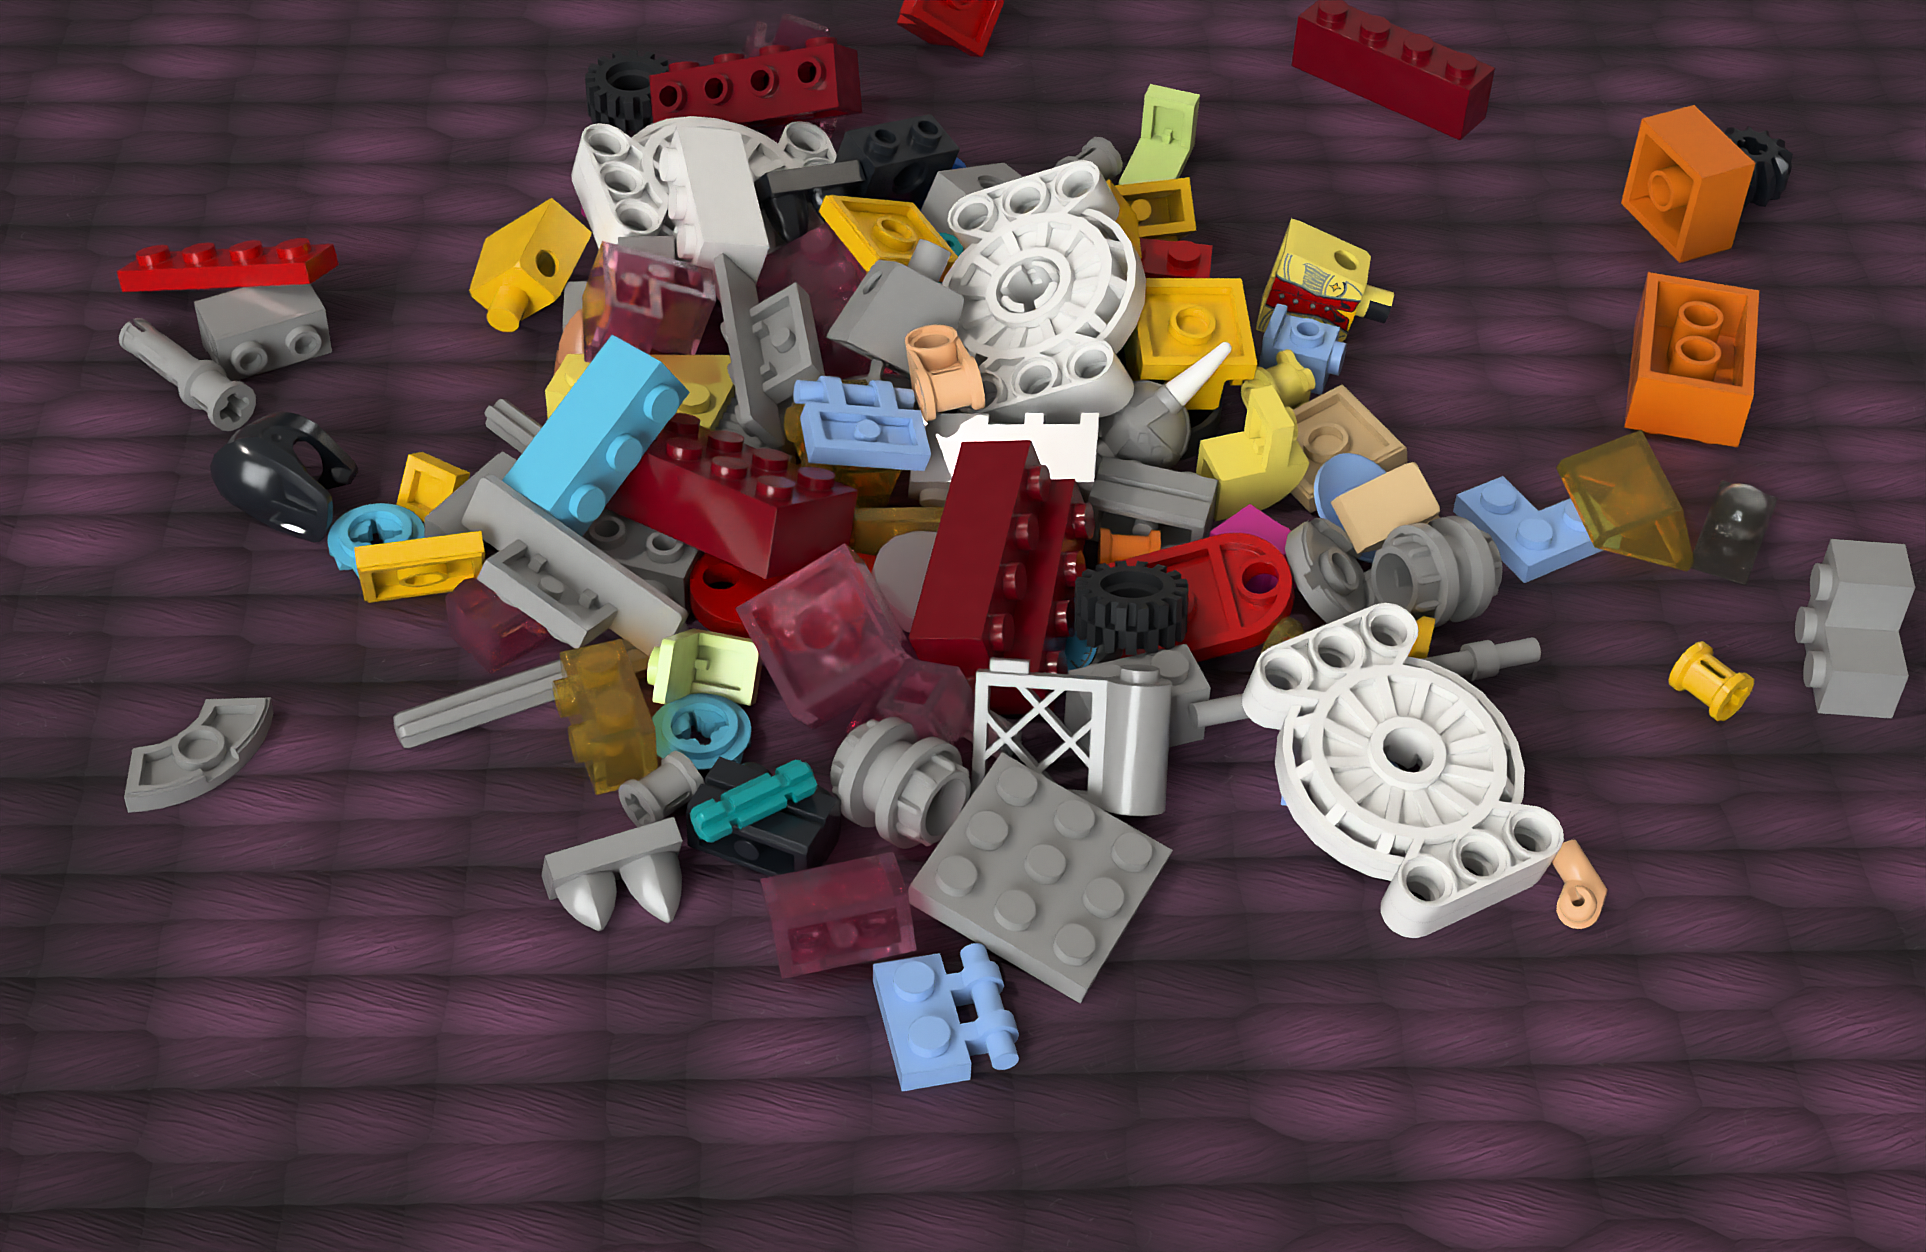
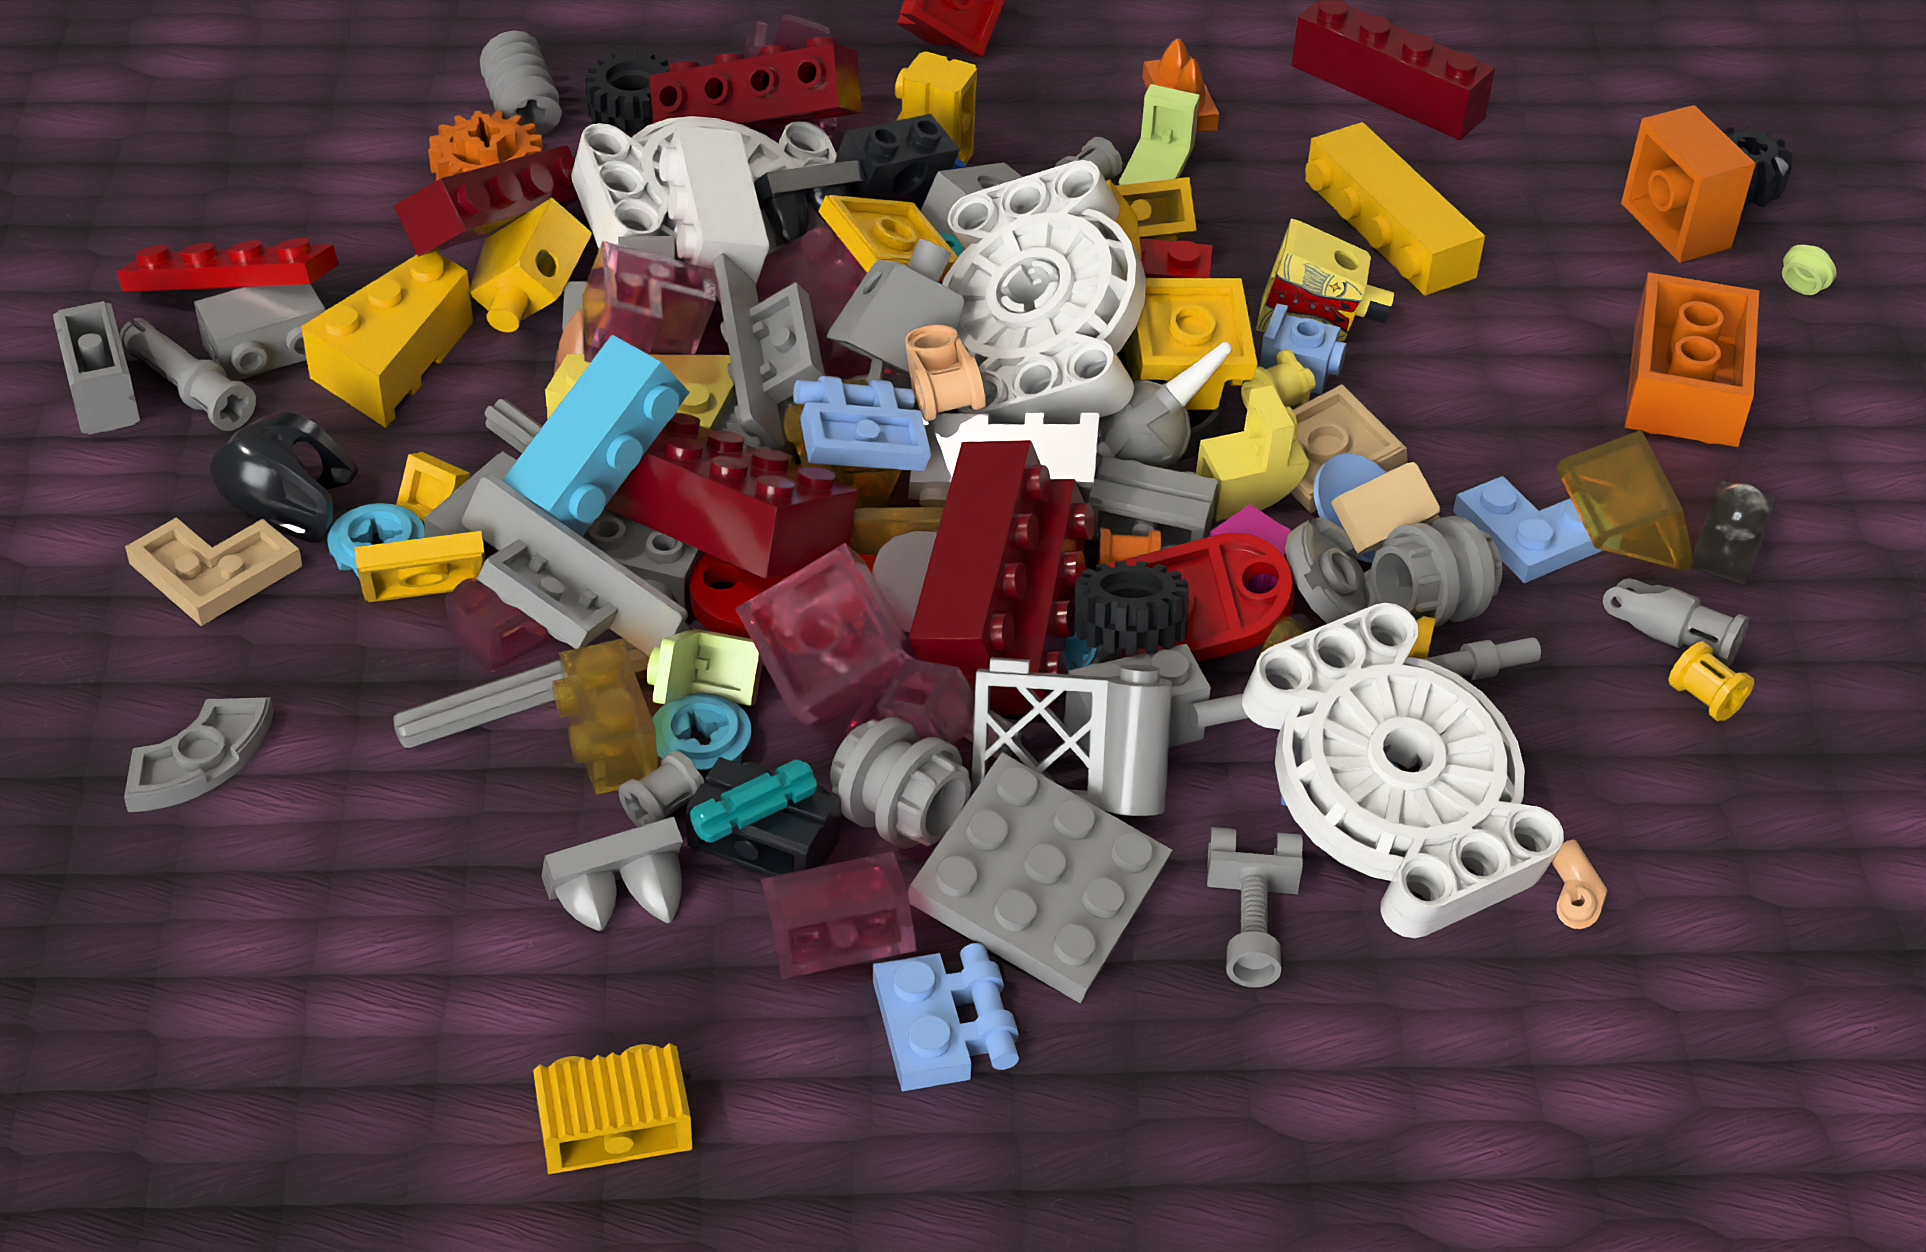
(96, 368): none -> light grey brick
(213, 579): none -> tan plate
(389, 334): none -> yellow wedge
(480, 143): none -> orange gear
(485, 199): none -> dark red brick
(520, 80): none -> light grey piece
(612, 1108): none -> yellow brick
(945, 92): none -> yellow brick
(1183, 73): none -> orange tile
(1254, 954): none -> light grey bar
(1394, 208): none -> yellow brick
(1676, 618): none -> light grey piece
(1808, 269): none -> yellowish green plate
(1854, 628): light grey brick -> none

